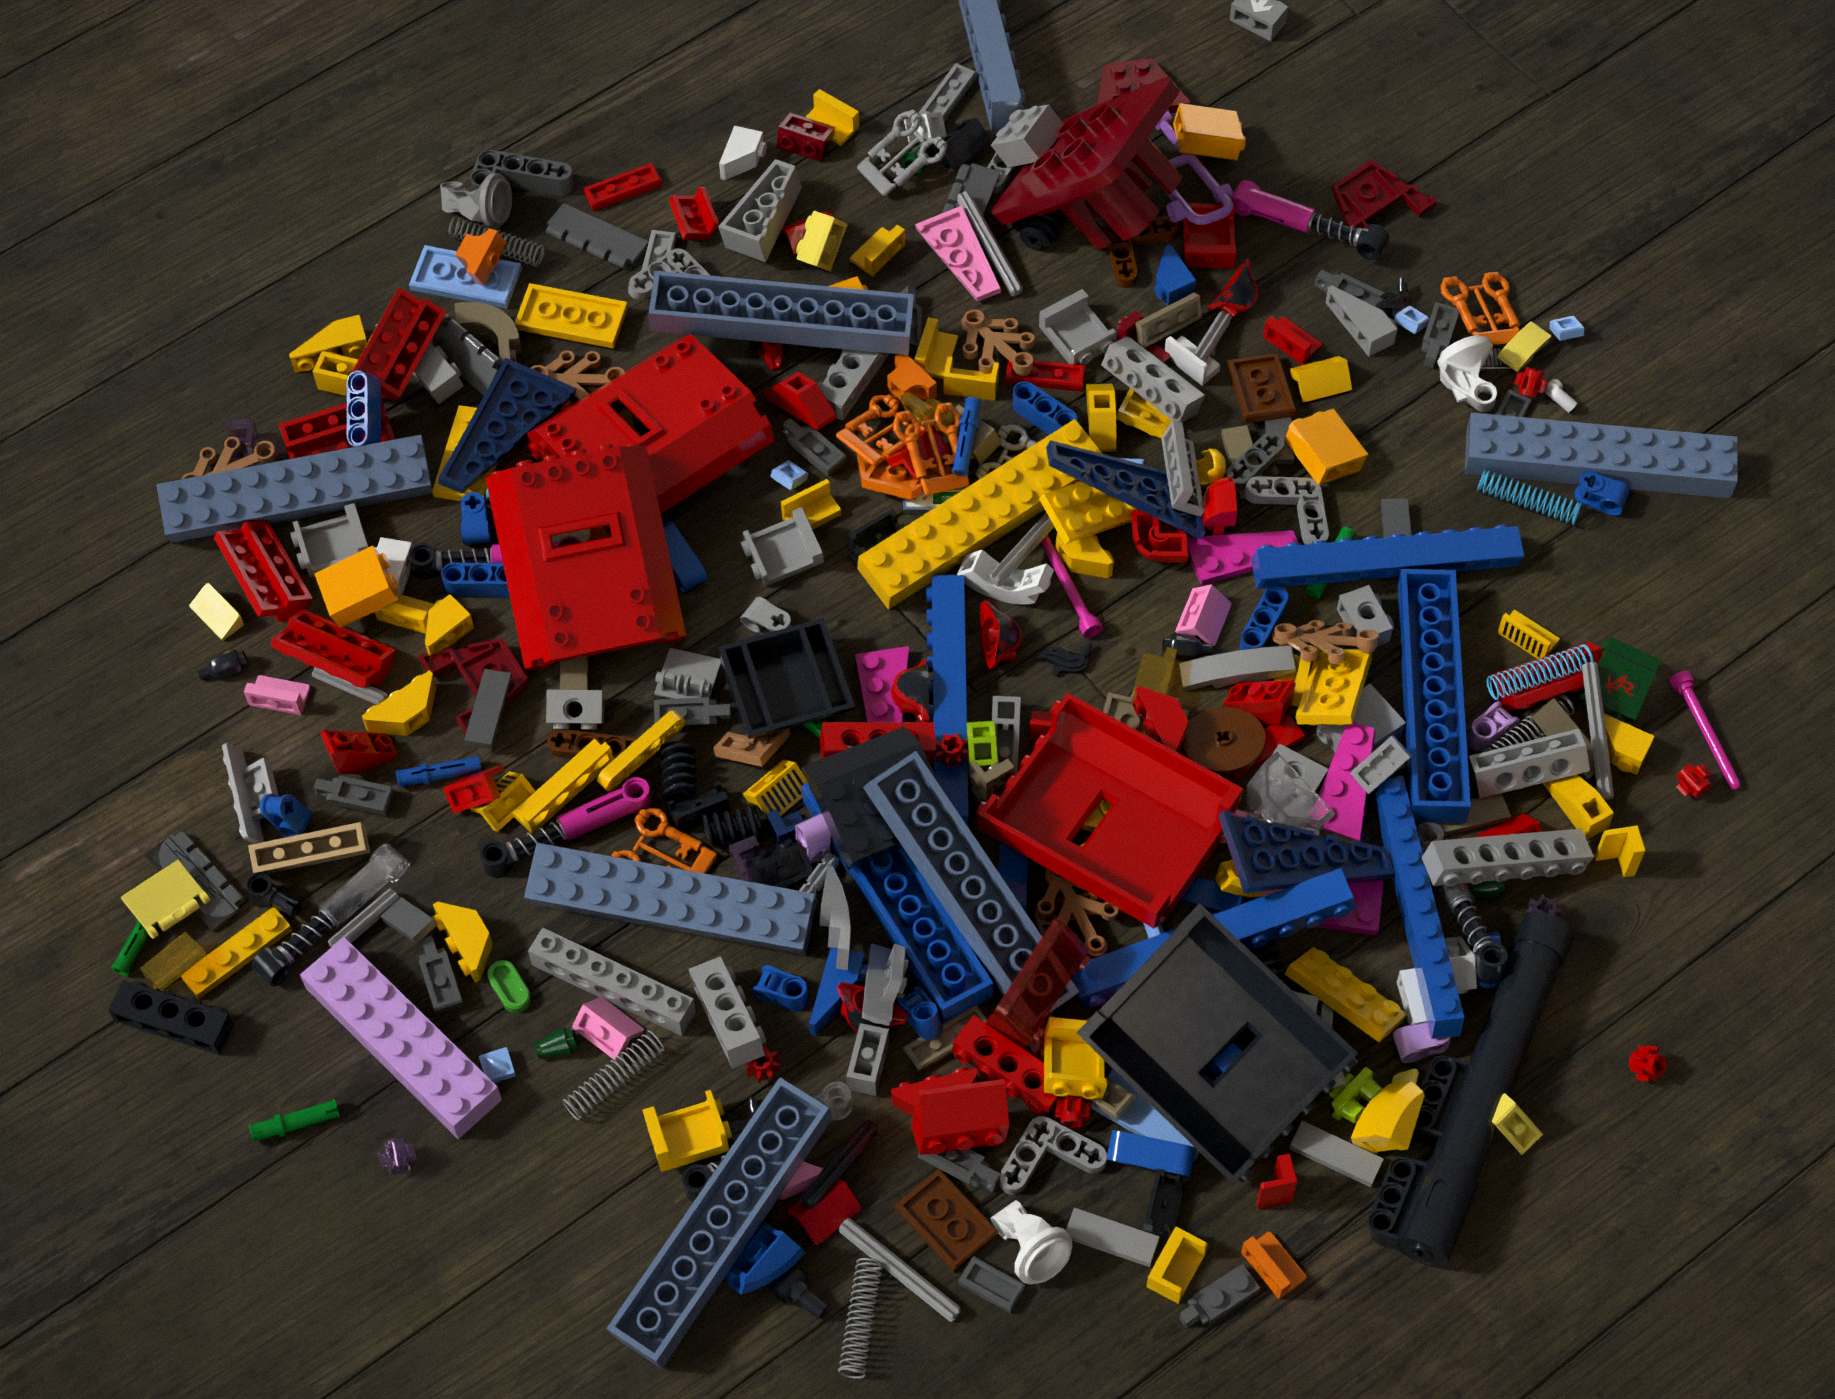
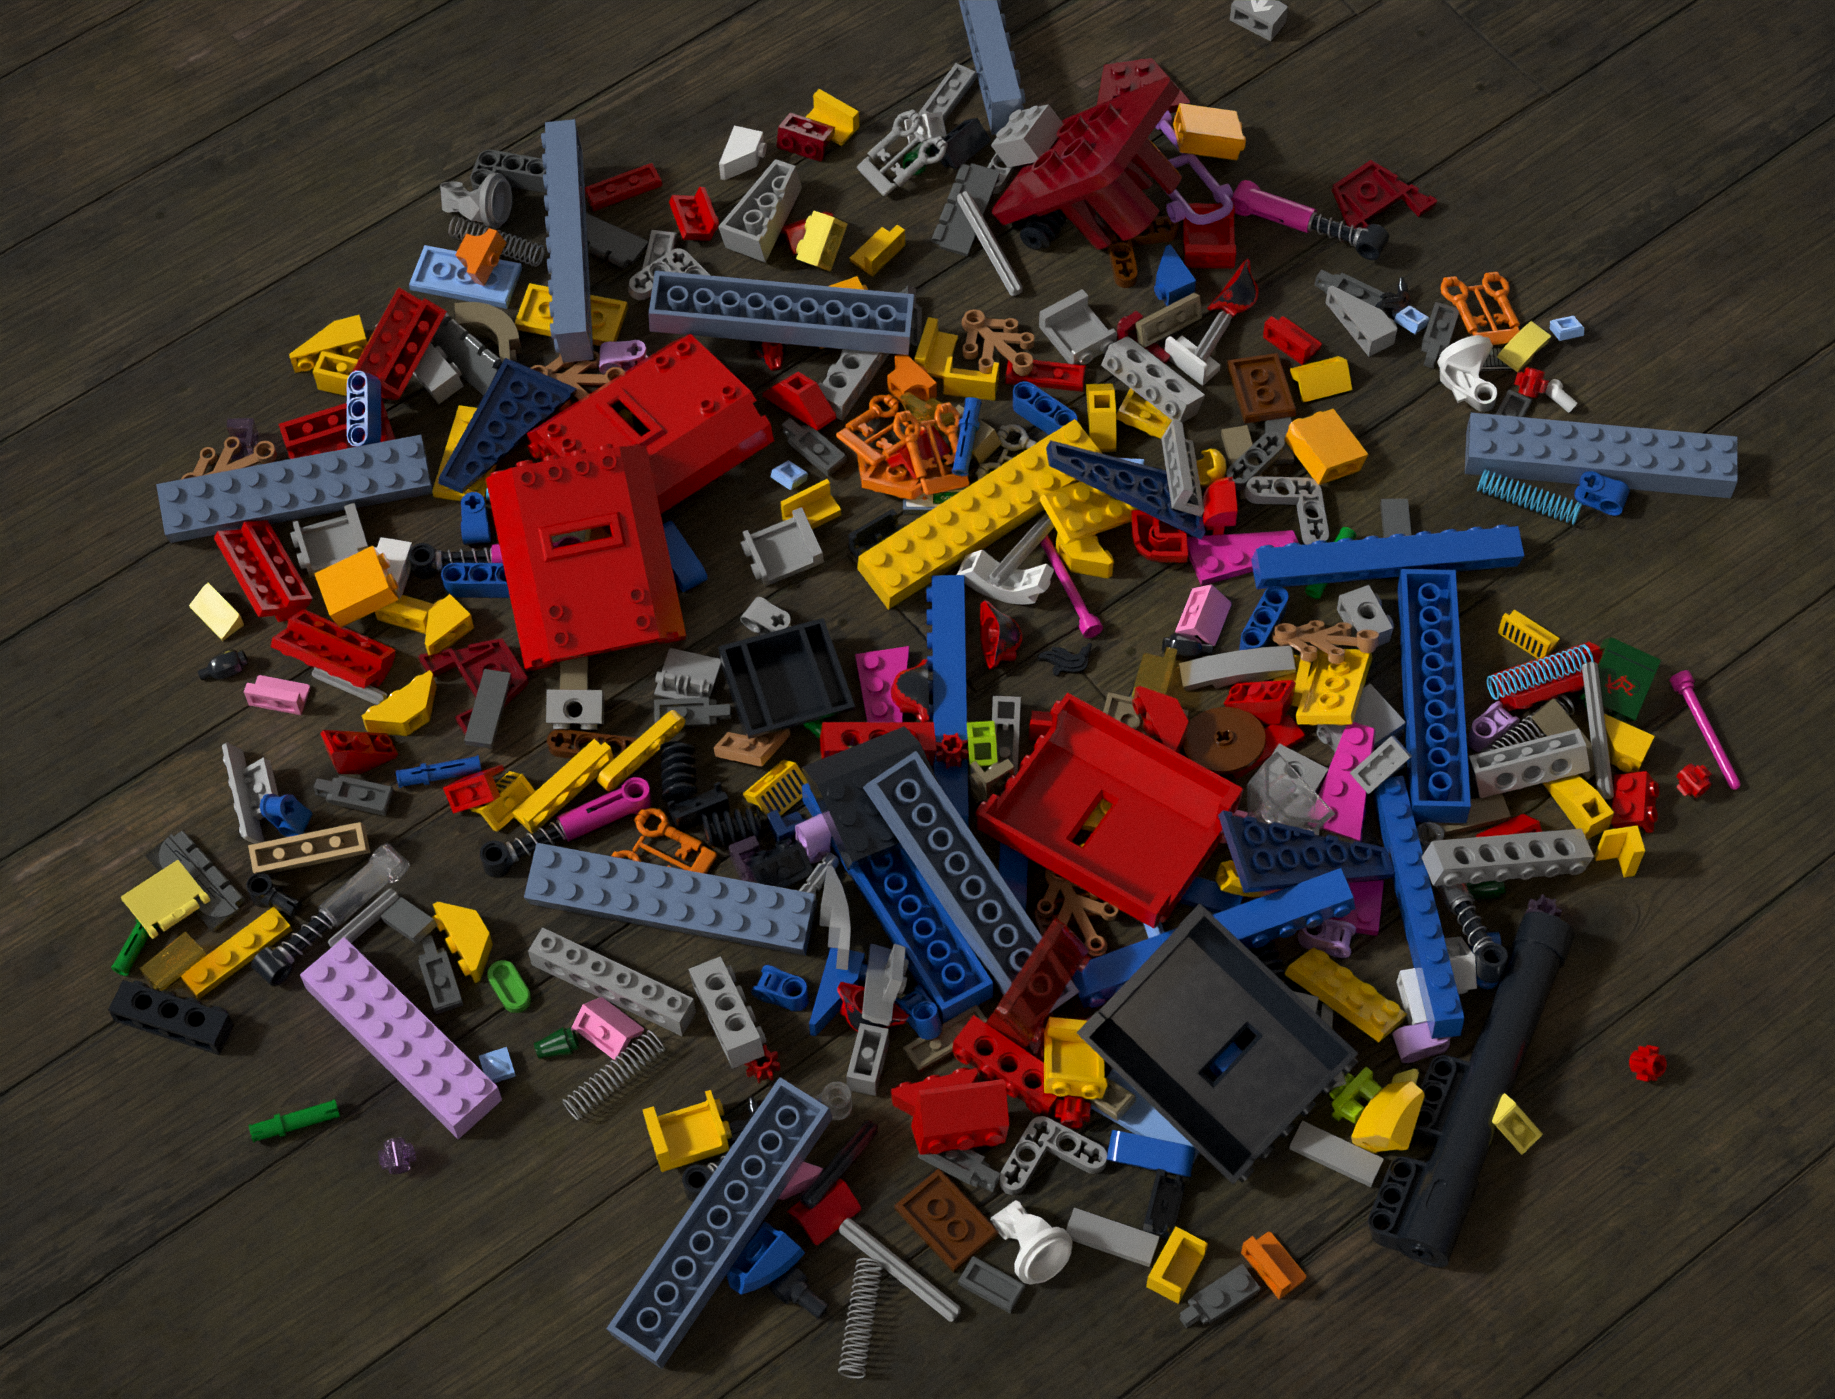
(567, 241): none -> sand blue brick
(621, 354): none -> lavender piece
(960, 250): bright pink wing -> none
(1282, 1188): red panel -> none
(1329, 938): none -> lavender piece
(1635, 801): none -> red bracket

